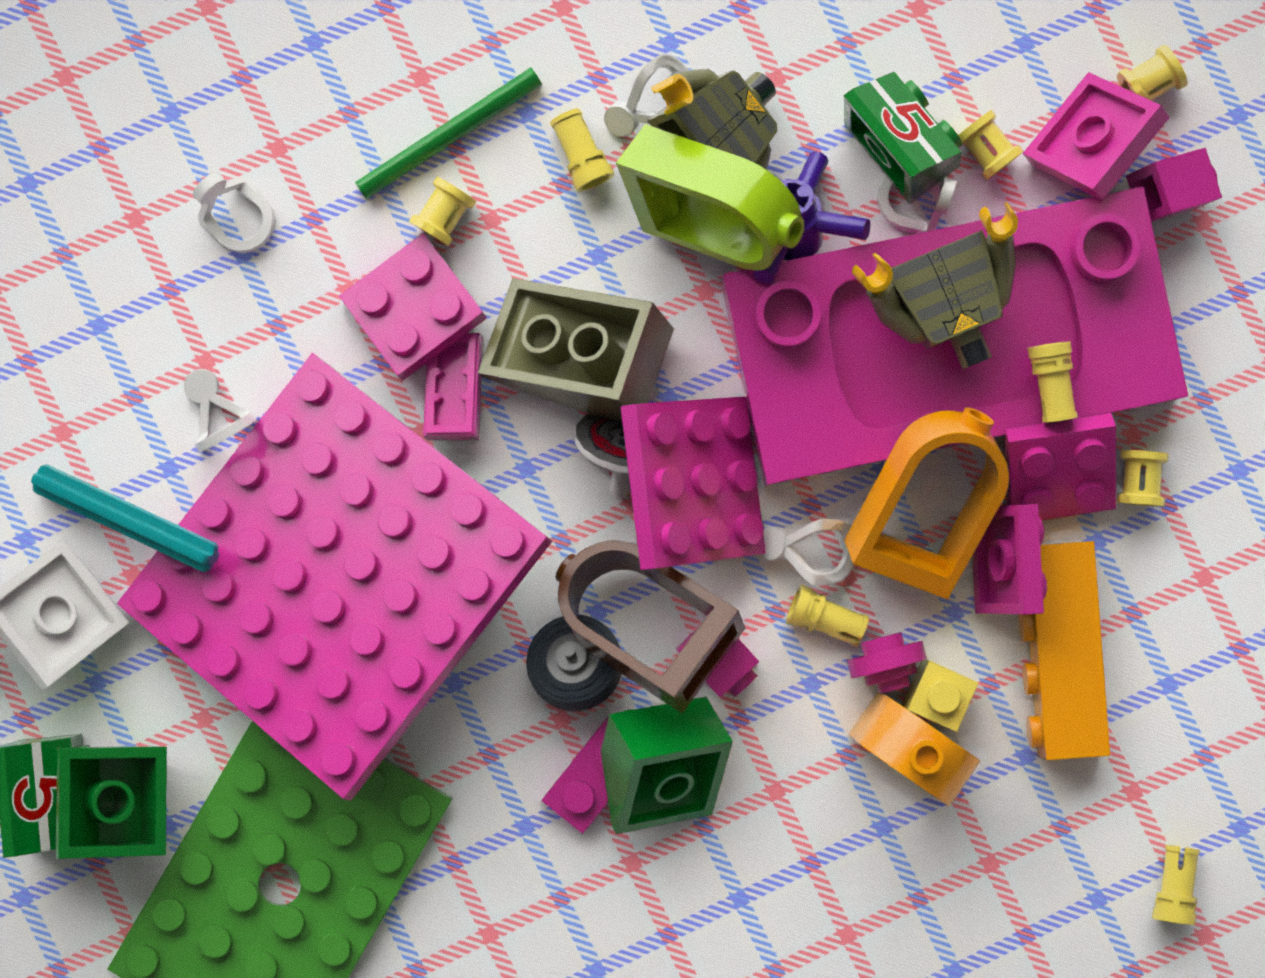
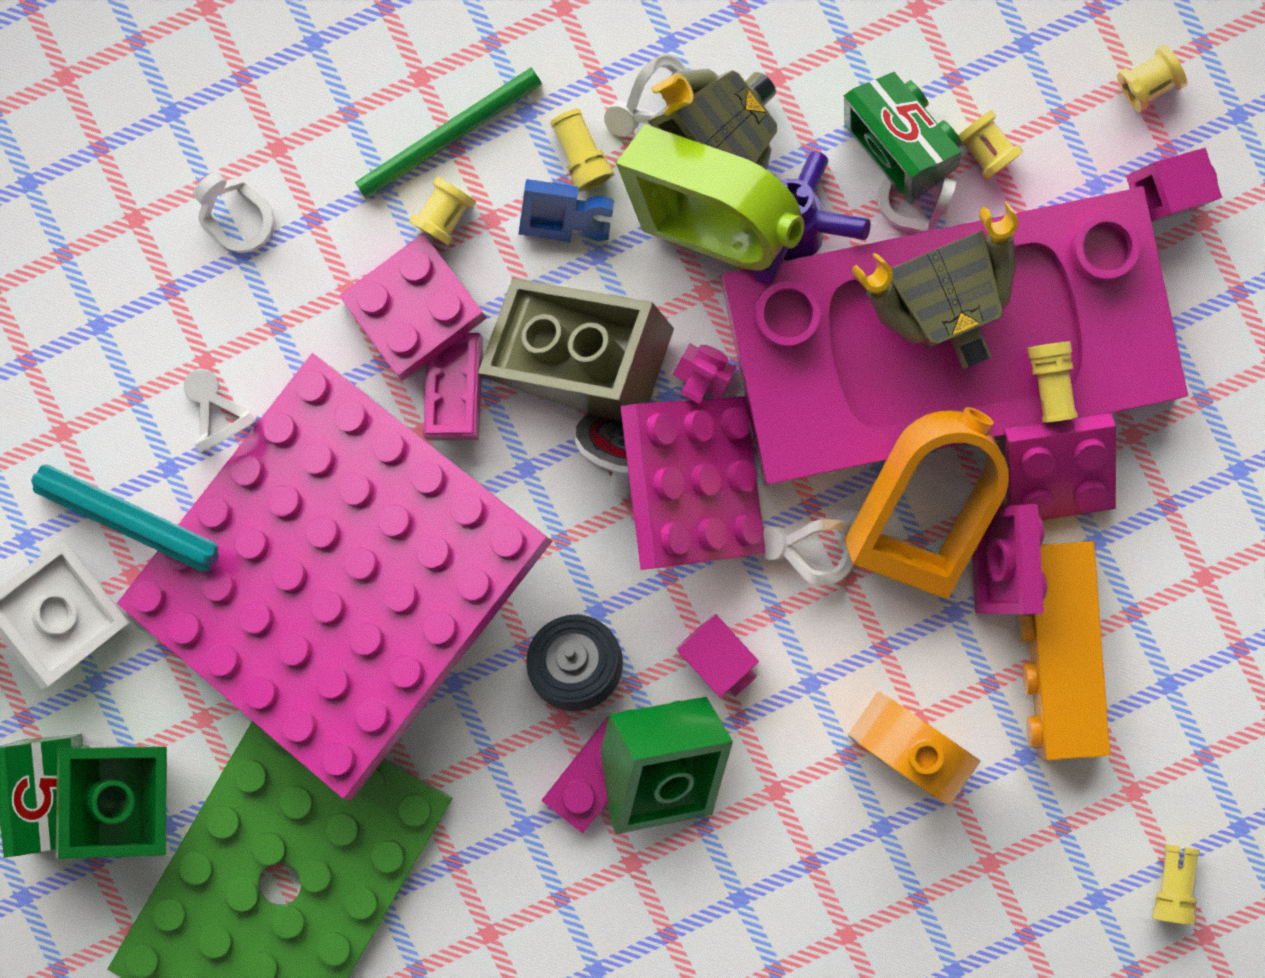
(554, 211): none -> blue plate
(696, 659): reddish brown window -> none
(704, 372): none -> dark pink plate
(817, 613): light yellow pin -> none
(887, 662): dark pink plate -> none
(939, 694): light yellow brick -> none
(1096, 135): dark pink plate -> none
(1133, 462): light yellow bush -> none

